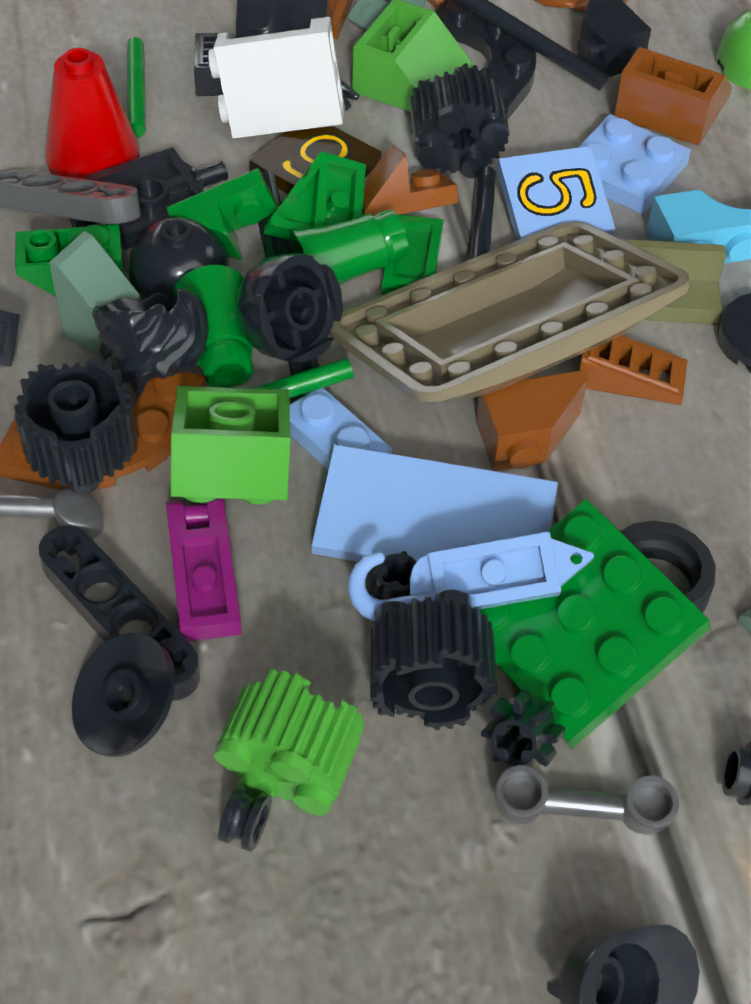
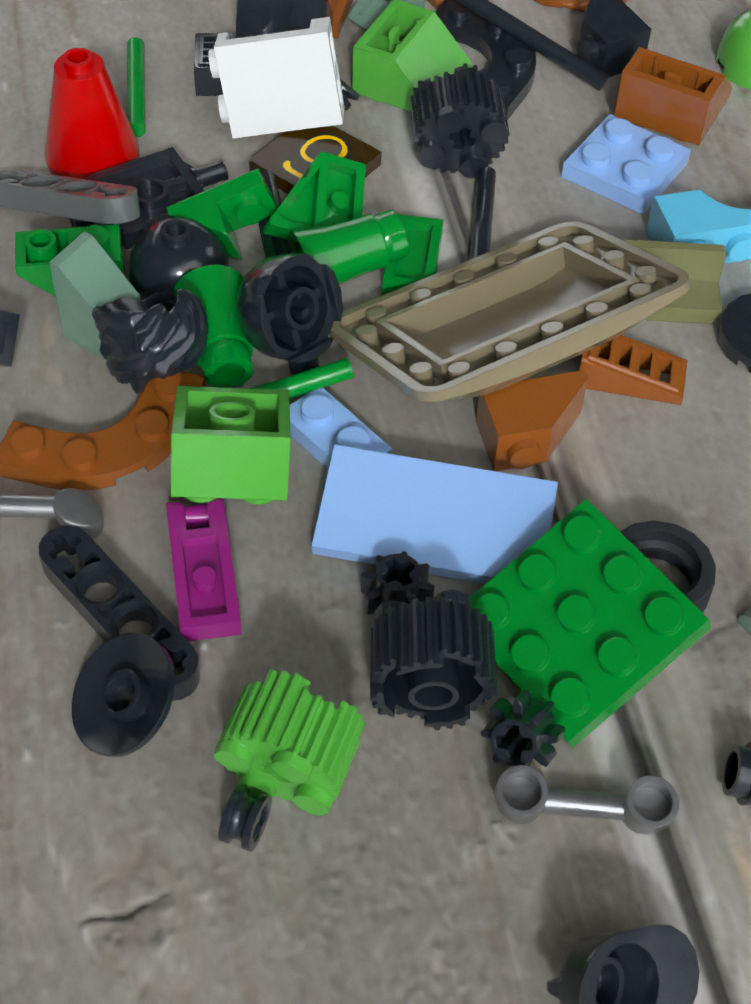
(76, 423): black brick -> none
(391, 189): dark orange slope -> none
(489, 572): light blue plate -> none
(553, 190): light blue tile -> none

